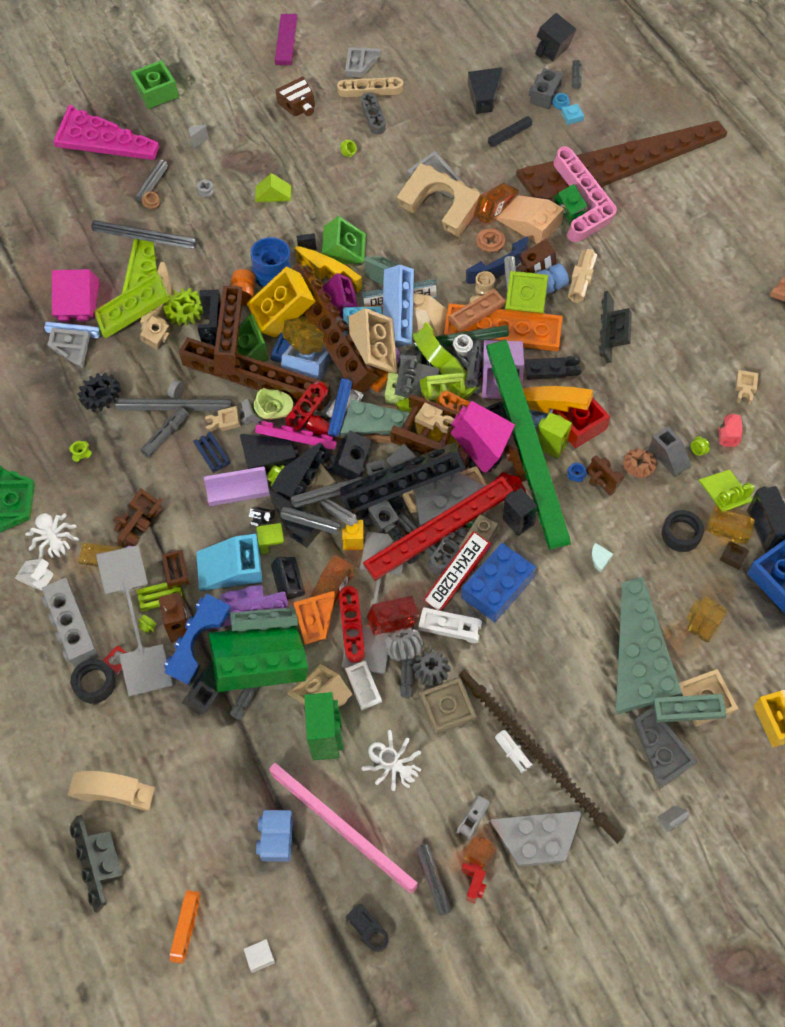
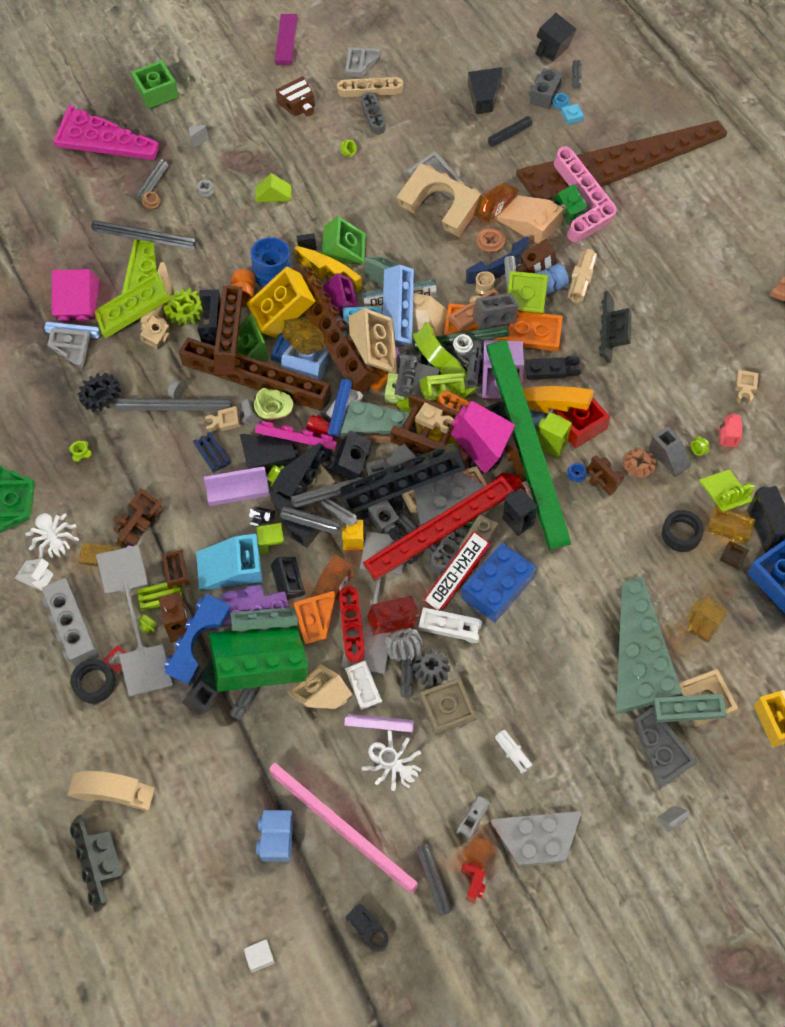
(170, 425): dark grey pin -> none
(185, 927): orange beam -> none
(305, 416): red beam -> none
(323, 726): green brick -> none
(379, 722): none -> lavender tile
(495, 310): none -> dark grey brick
(600, 557): light aqua tile -> none
(600, 819): dark brown hose -> none

